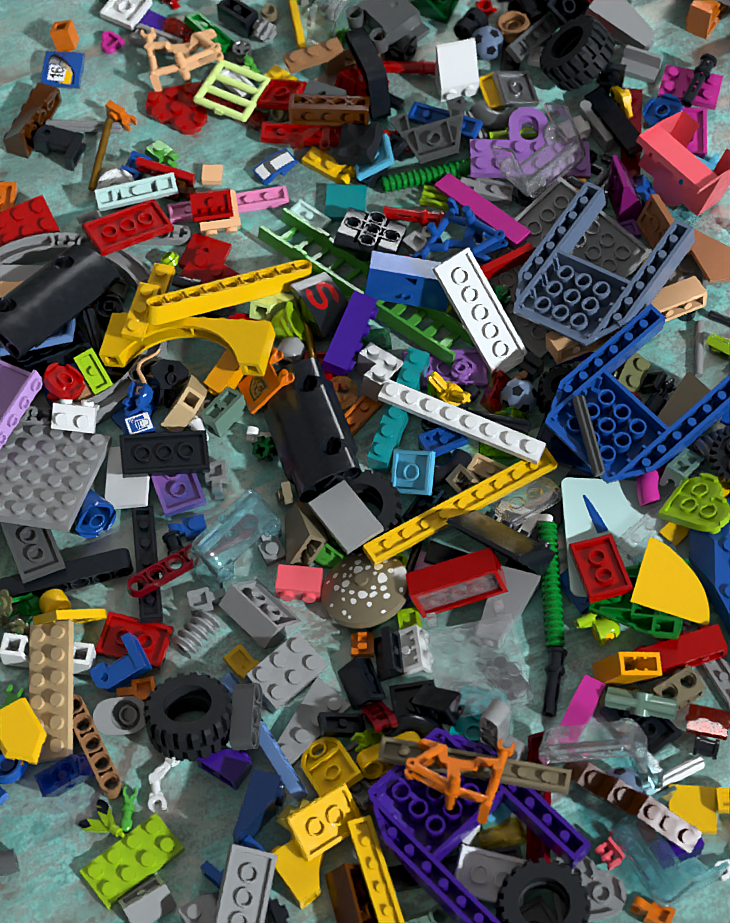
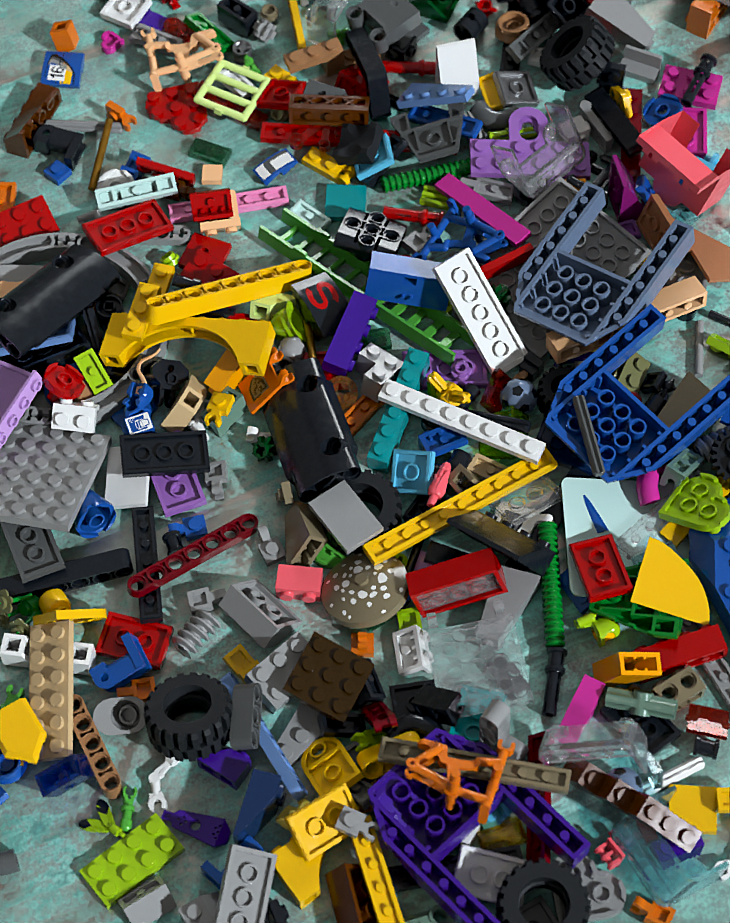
(57, 172): none -> blue plate
(161, 153): bright green plate -> none
(207, 827): none -> dark purple piece
(209, 152): none -> clear green plate
(218, 406): none -> yellow plate
(231, 536): clear light blue windscreen -> none
(328, 678): none -> dark brown plate
(352, 823): none -> light grey plate
(388, 654): black panel -> none
(434, 94): none -> medium blue wing
(439, 484): none -> coral piece
(488, 42): sand blue piece -> none

